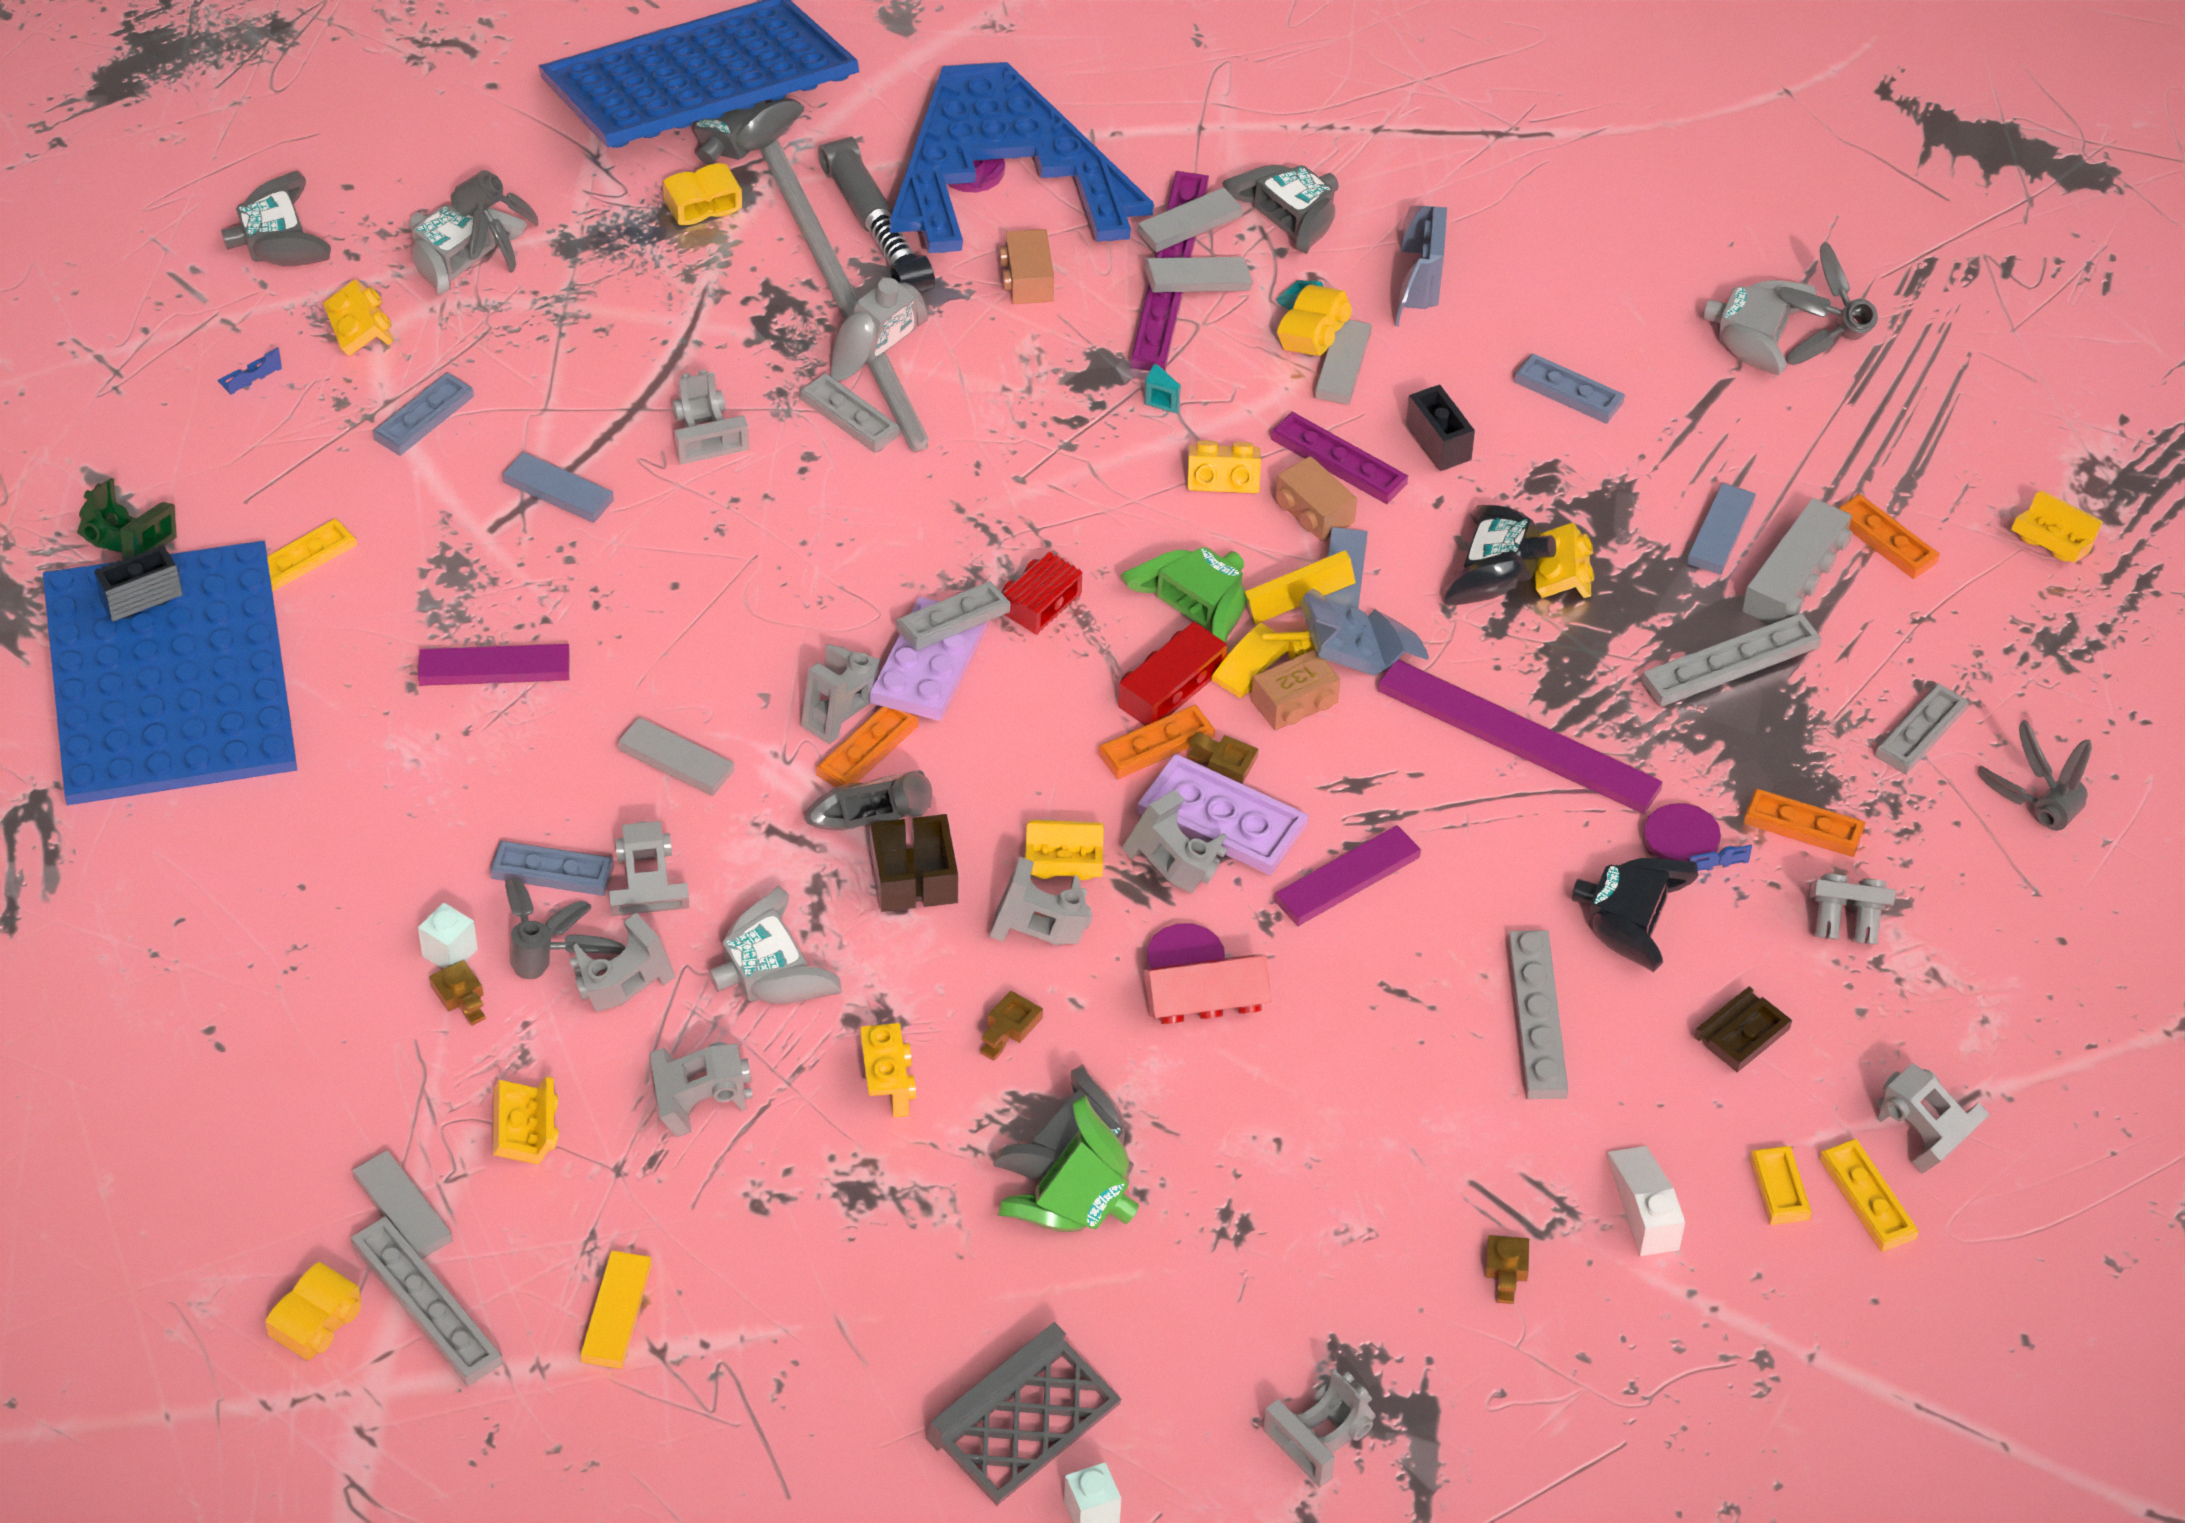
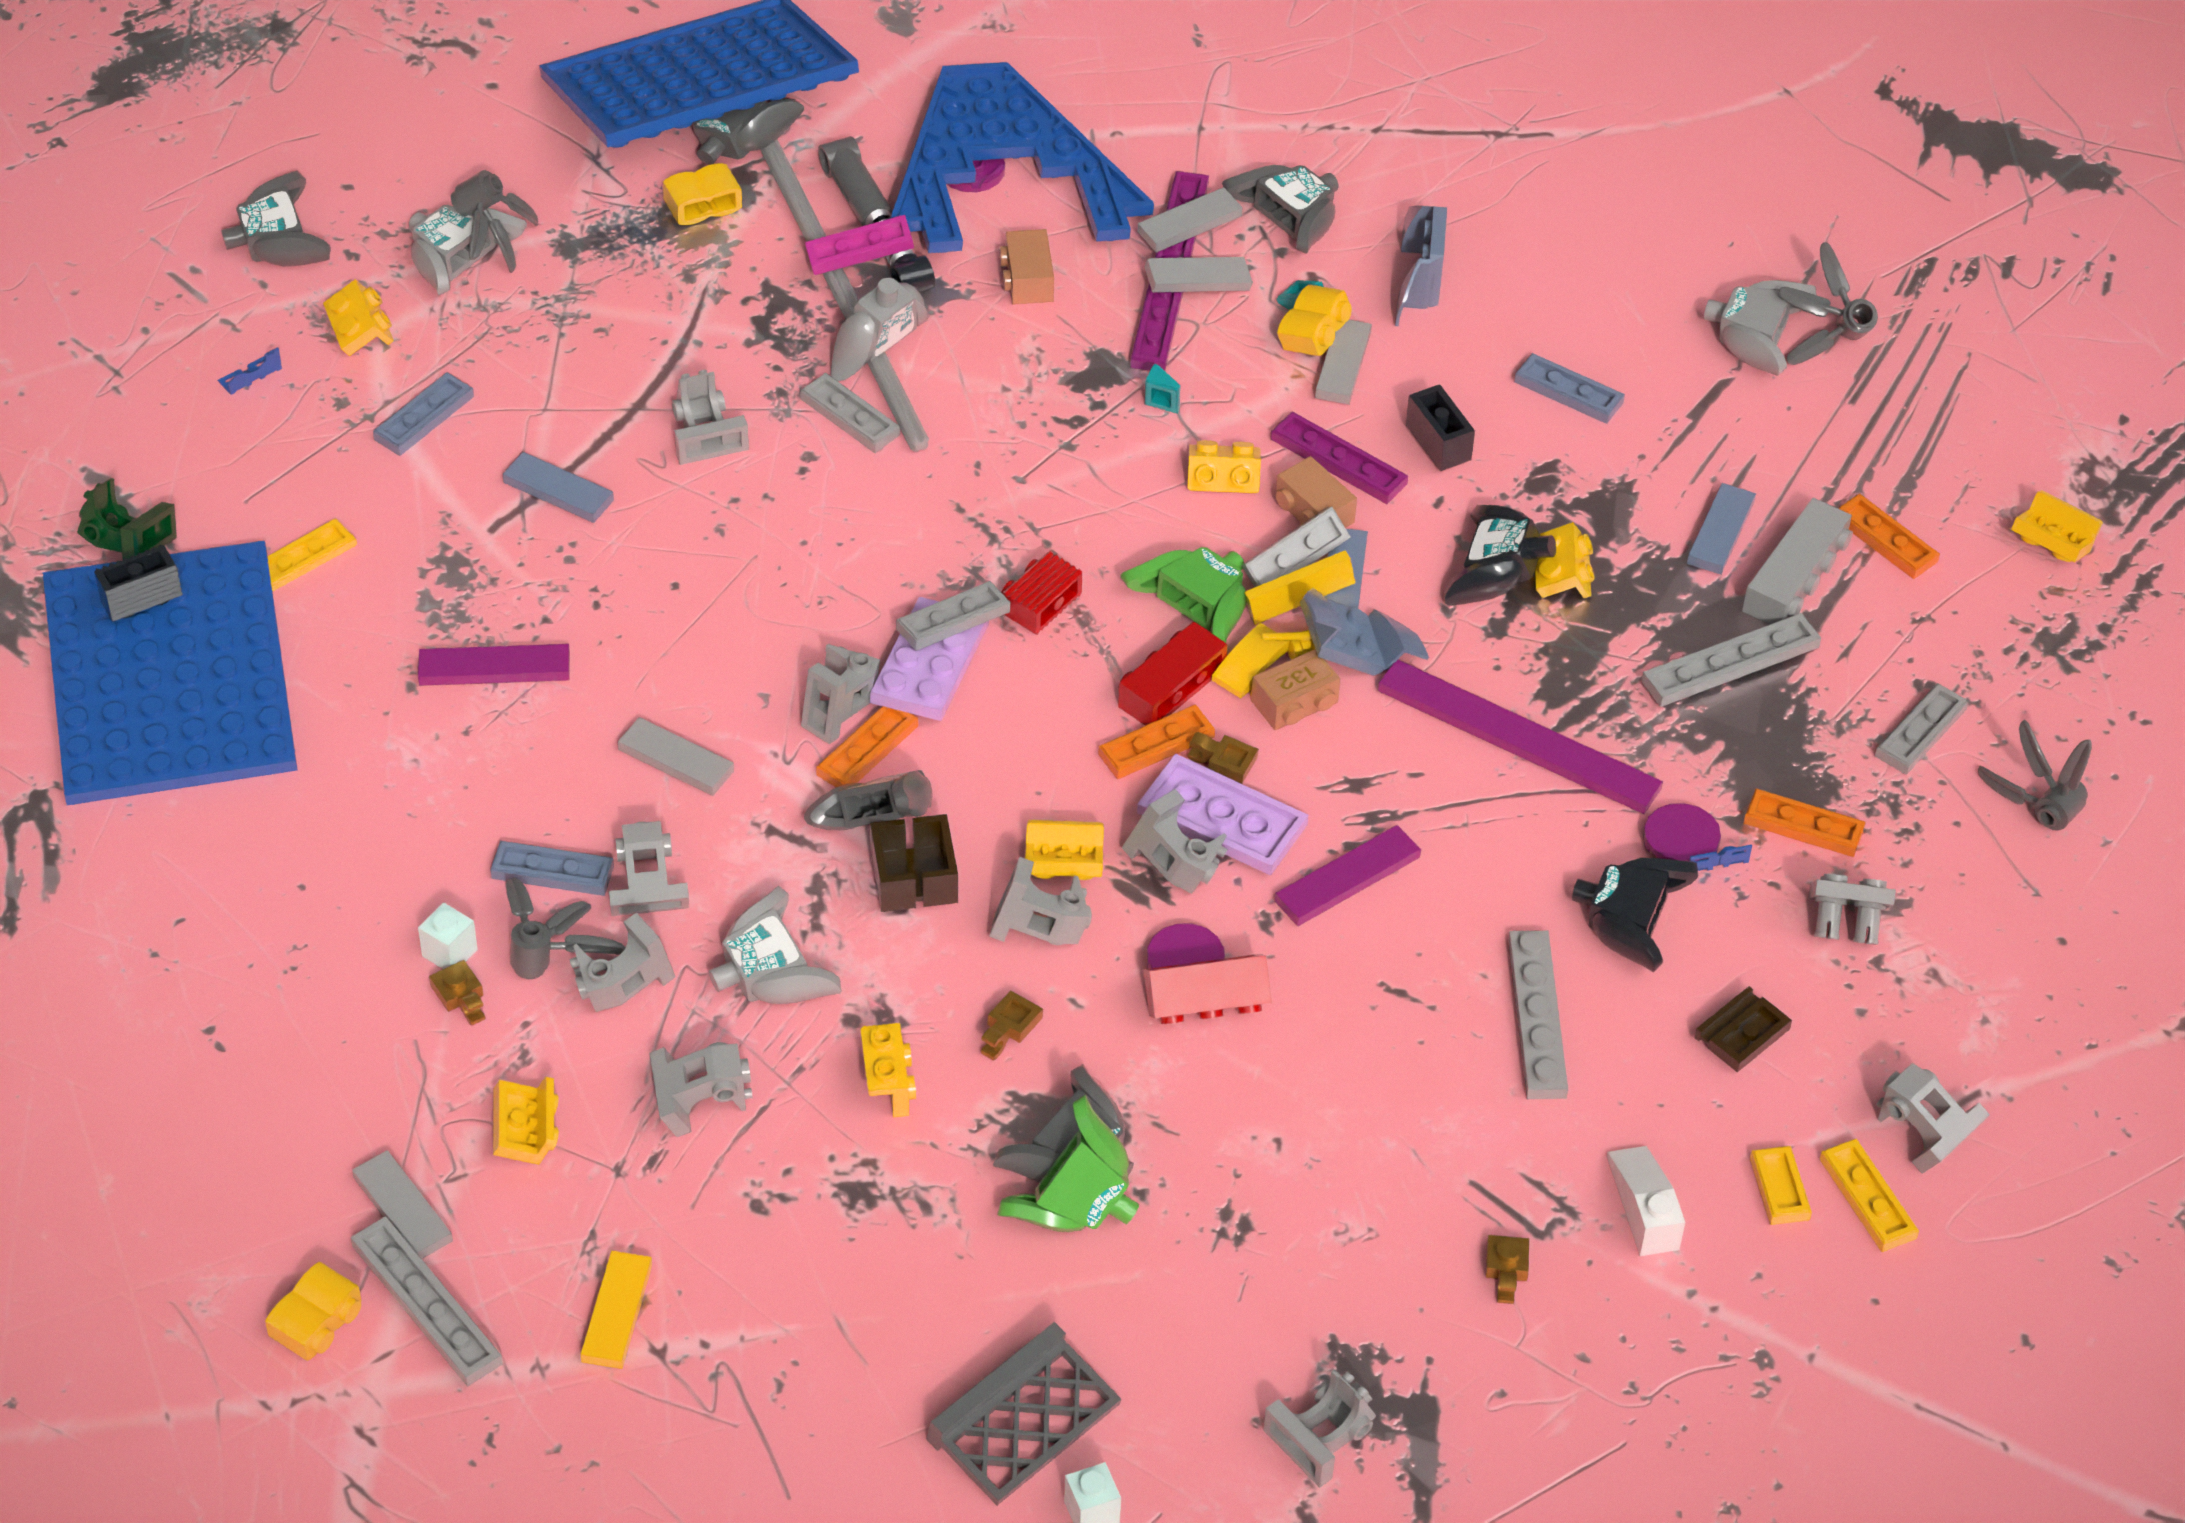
(859, 245): none -> dark pink plate
(1298, 548): none -> tile

